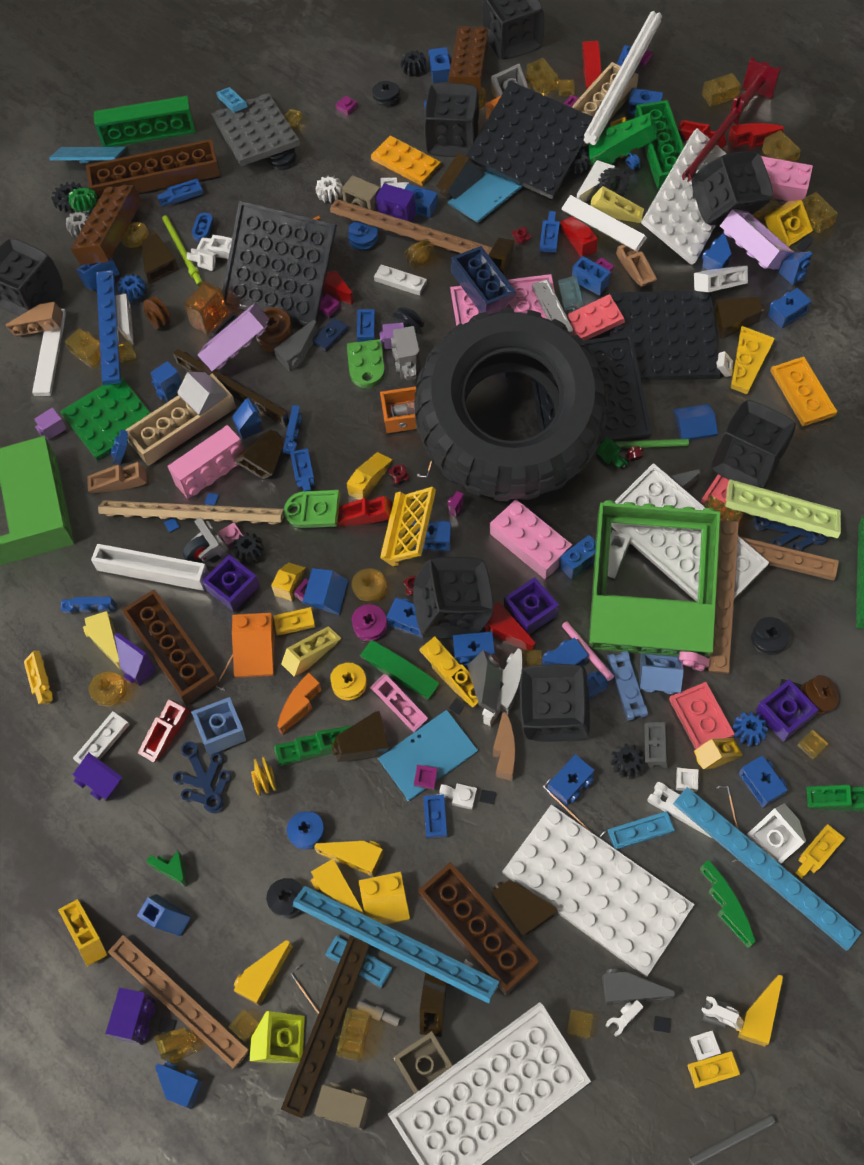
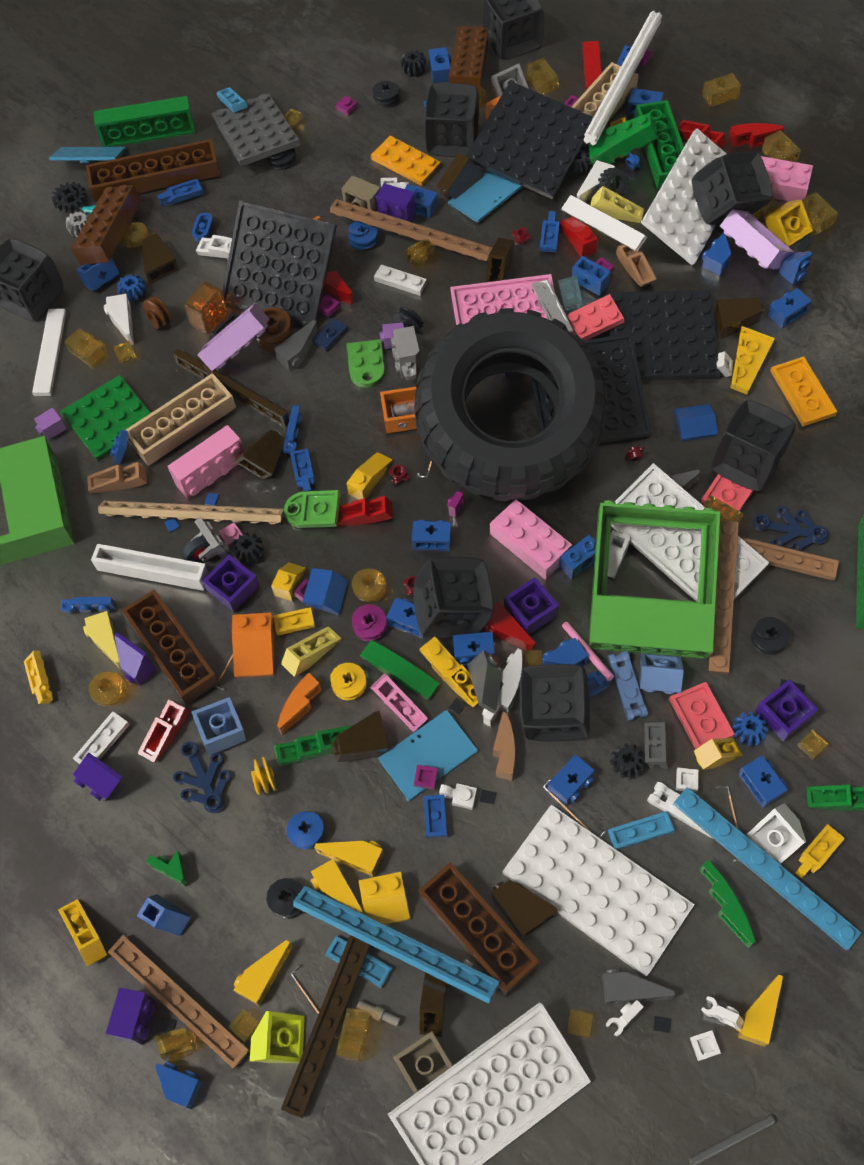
(38, 319): medium nougat slope -> none
(82, 199): green gear -> none
(108, 328): blue plate -> none
(166, 381): blue brick -> none
(193, 271): lime bar -> none
(200, 391): light grey slope -> none
(204, 258): white plate -> none
(247, 419): blue slope -> none
(329, 189): white gear -> none
(342, 1106): dark tan brick -> none
(365, 325): blue plate -> none
(400, 522): yellow fence -> none
(482, 280): dark blue slope -> none
(565, 87): clear yellow plate -> none
(610, 452): green plate -> none
(653, 443): bright green bar -> none
(694, 660): bright pink plate -> none
(713, 1069): yellow plate -> none
(720, 278): white slope -> none
(758, 79): dark red piece -> none
(783, 508): yellowish green plate -> none
(821, 693): reddish brown piece -> none

